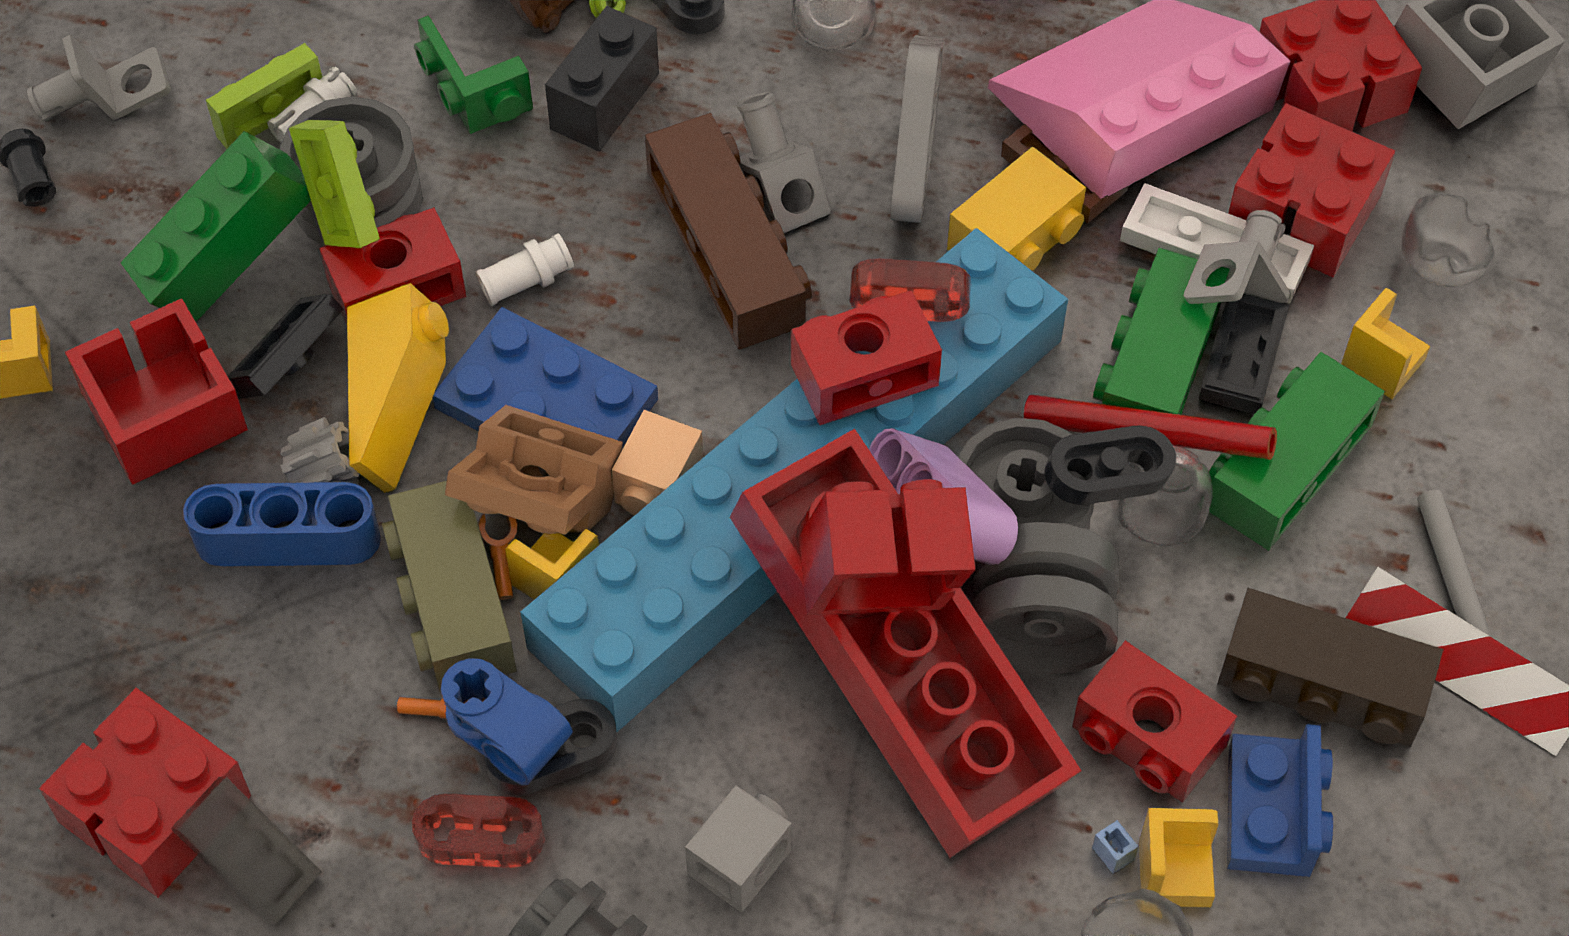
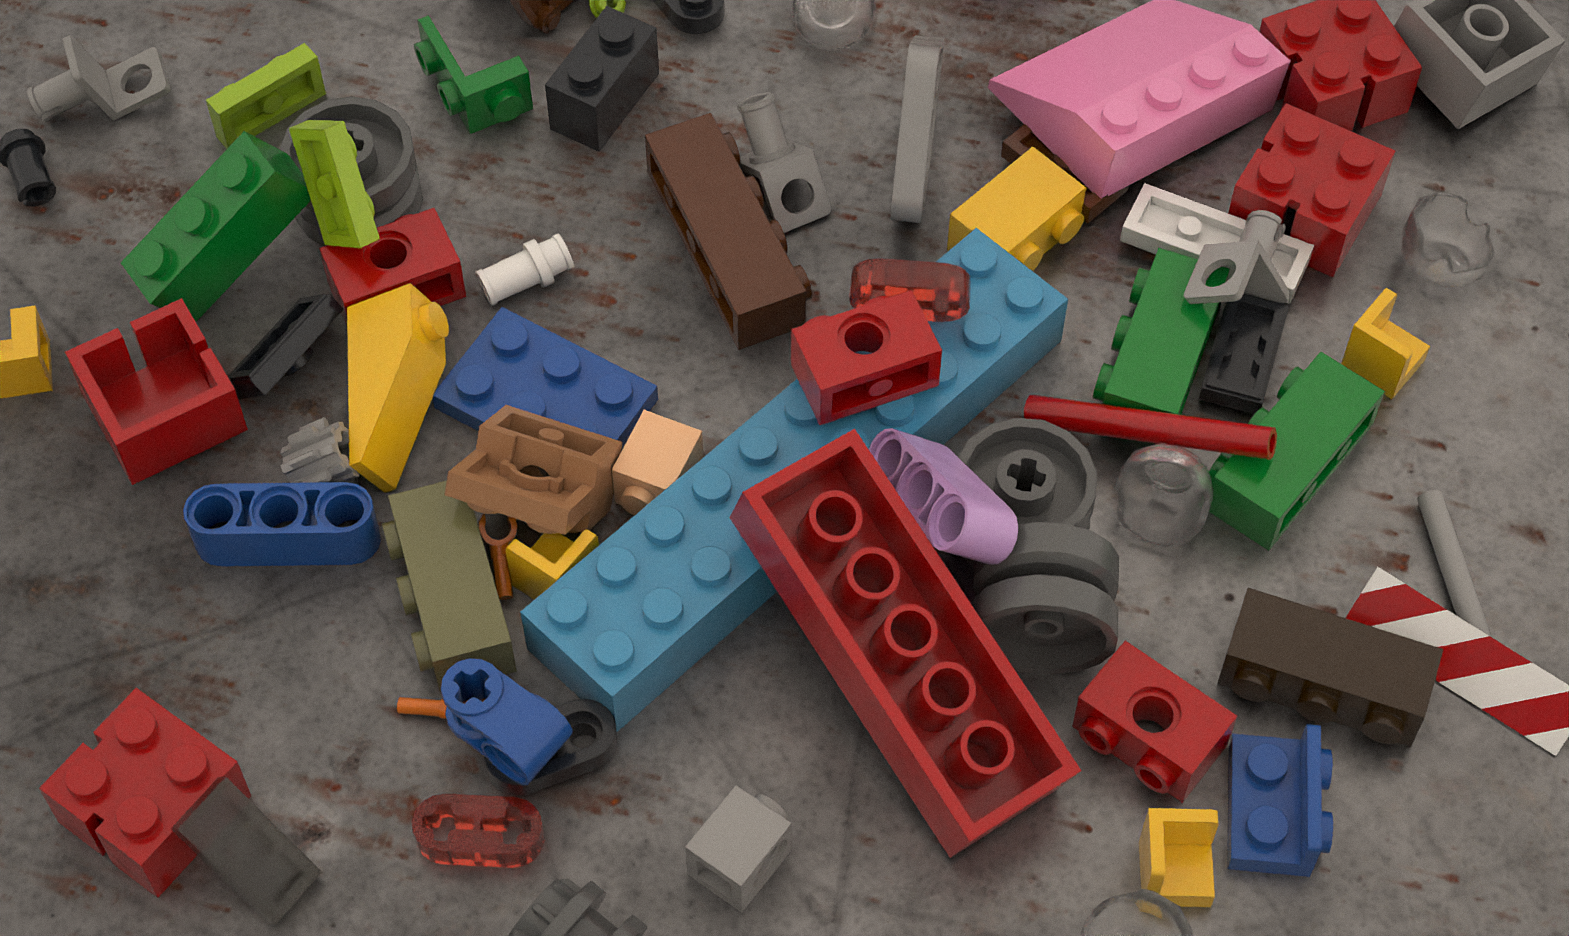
(329, 87): white pin -> none
(886, 549): red piece -> none
(1105, 466): black plate -> none
(1115, 847): light blue piece -> none

